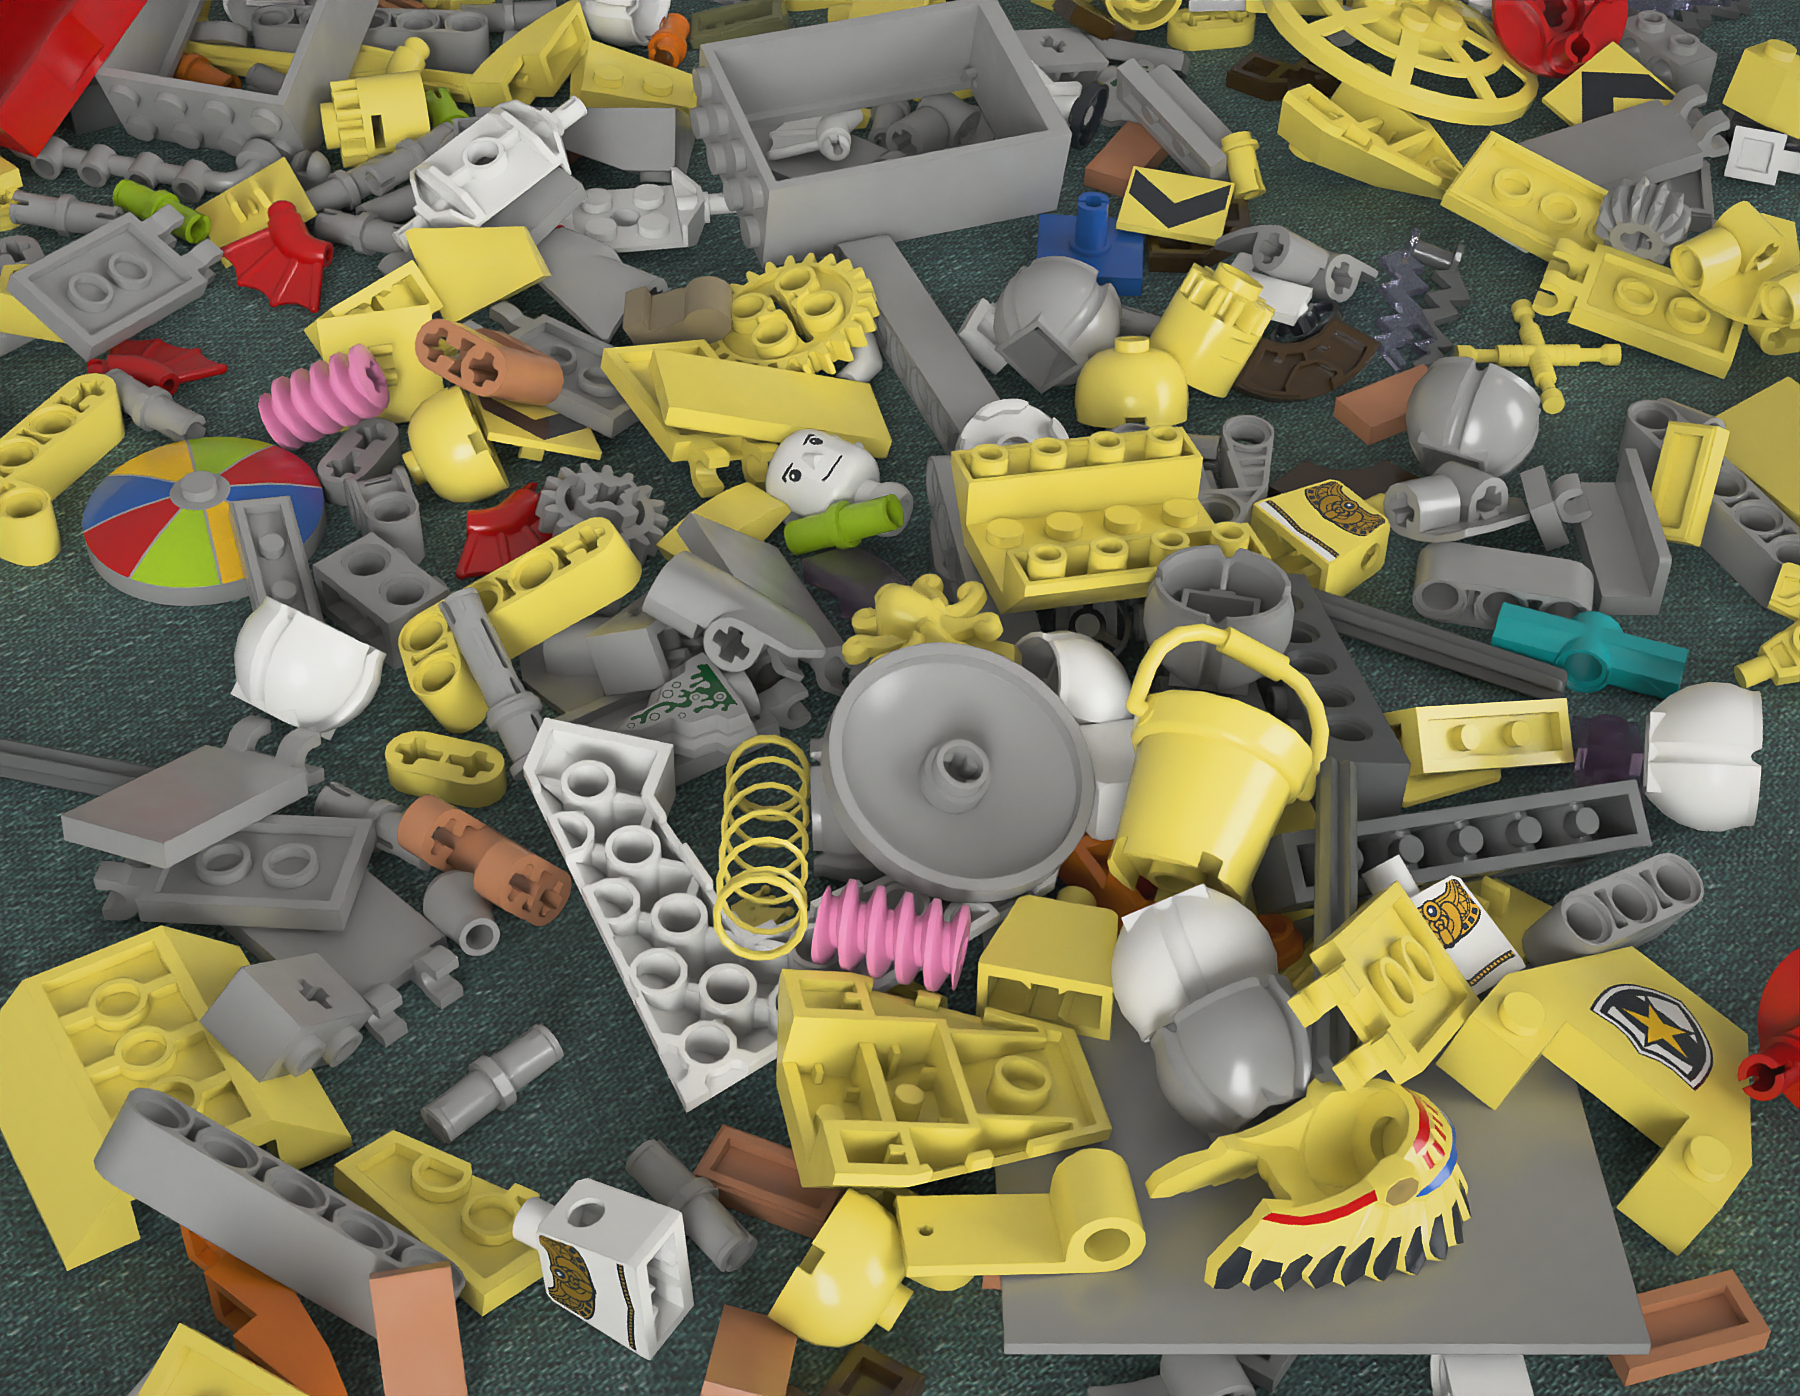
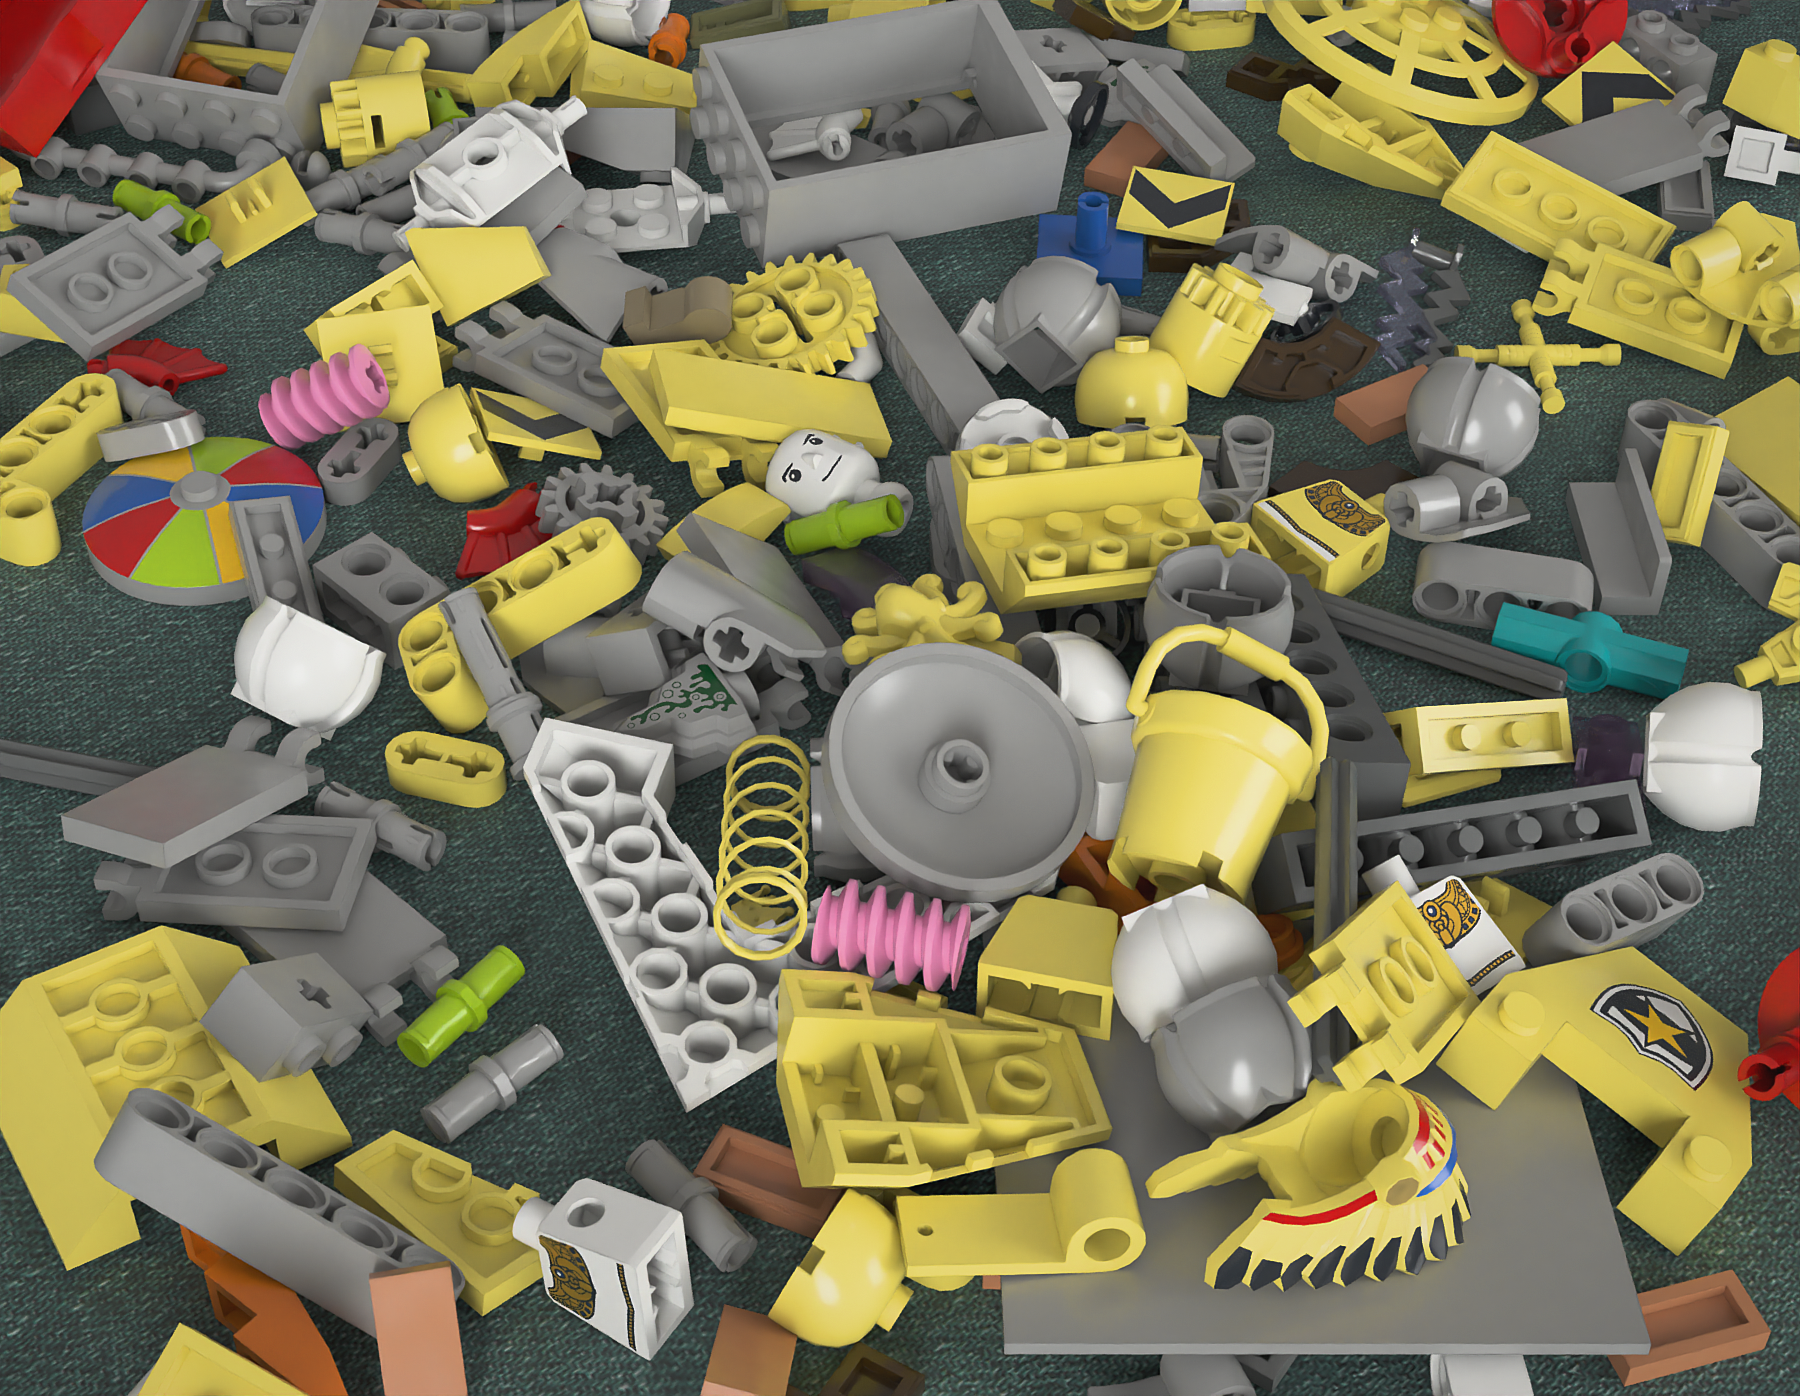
(150, 435): none -> light grey beam
(282, 259): red arm -> none
(388, 510): light grey piece -> none
(460, 1006): none -> lime pin
(461, 912): light grey cone -> none
(490, 363): nougat connector -> none
(501, 867): nougat connector -> none
(1243, 165): light yellow pin -> none
(1551, 505): light grey tile -> none
(1643, 219): light grey gear -> none

